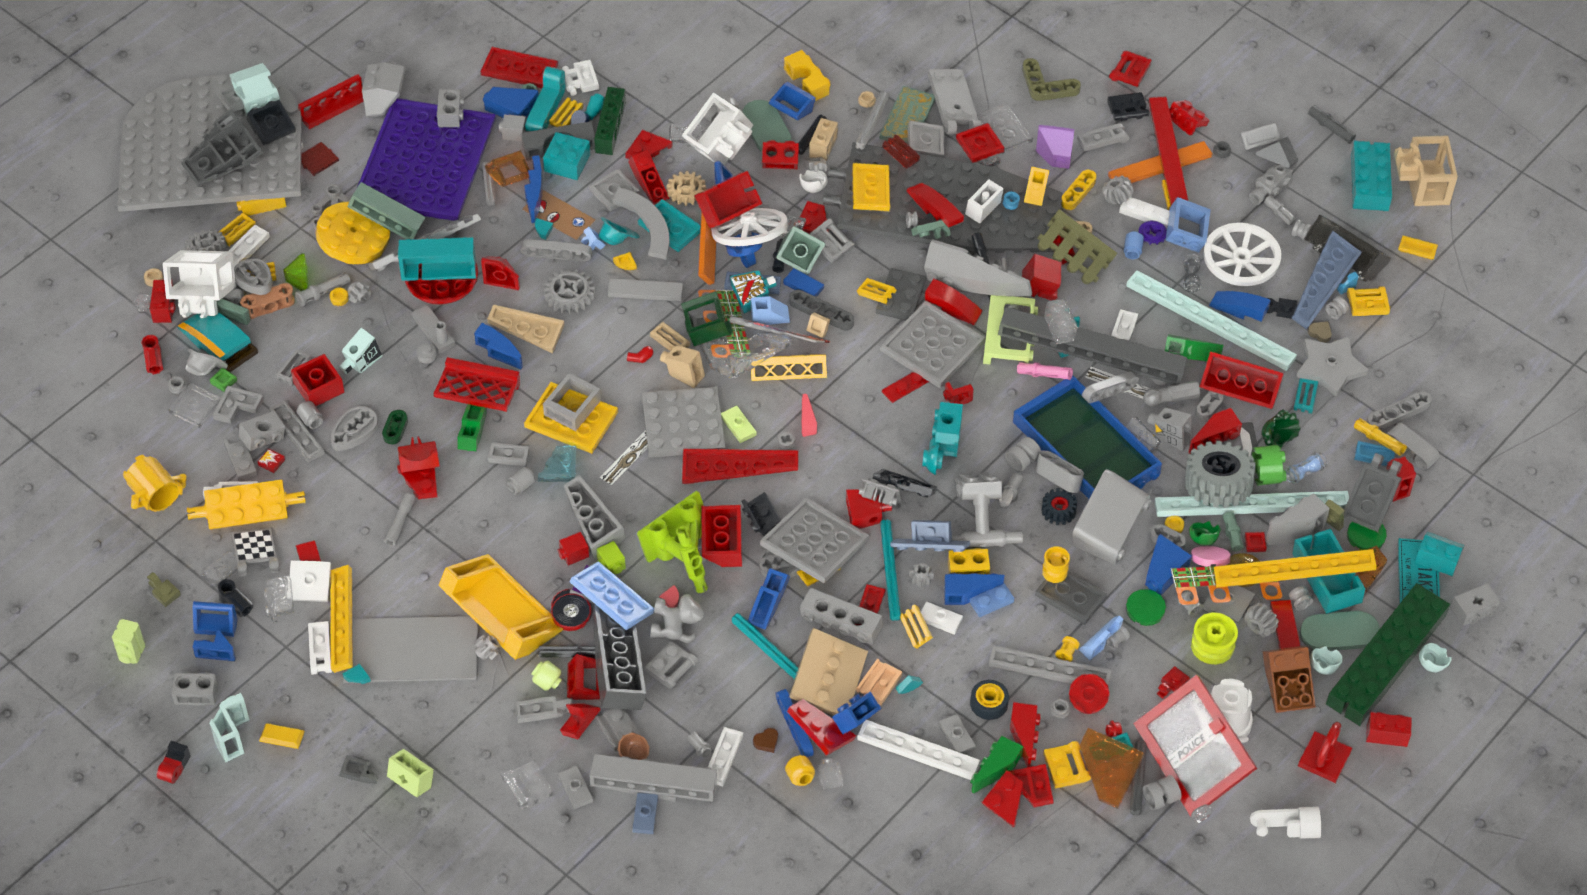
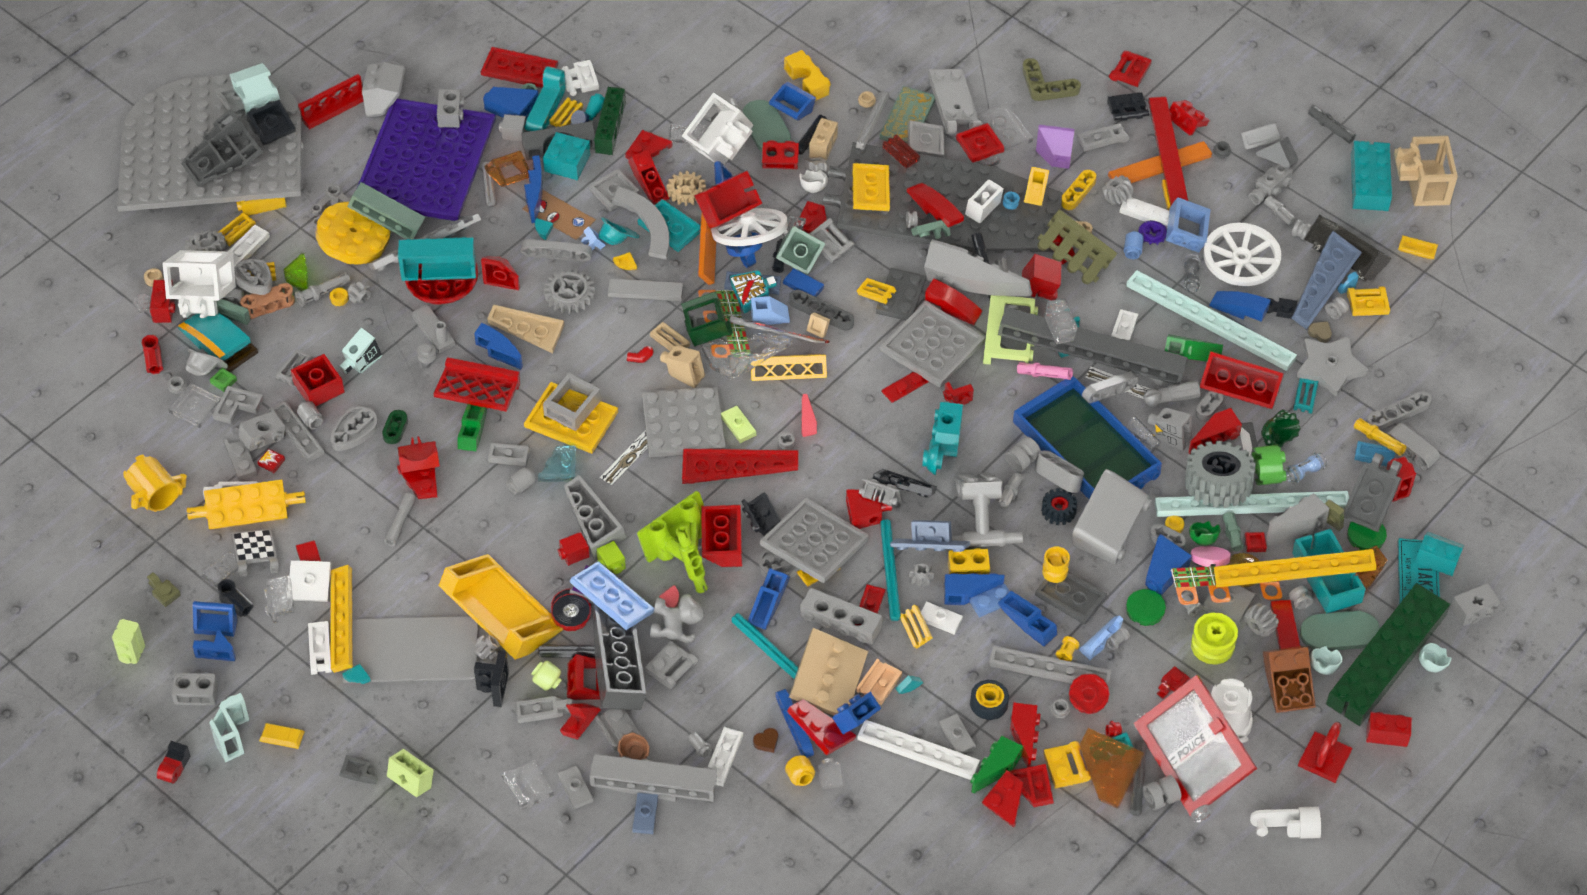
(318, 158): clear red piece -> none
(493, 677): none -> black bracket
(1028, 618): none -> blue slope

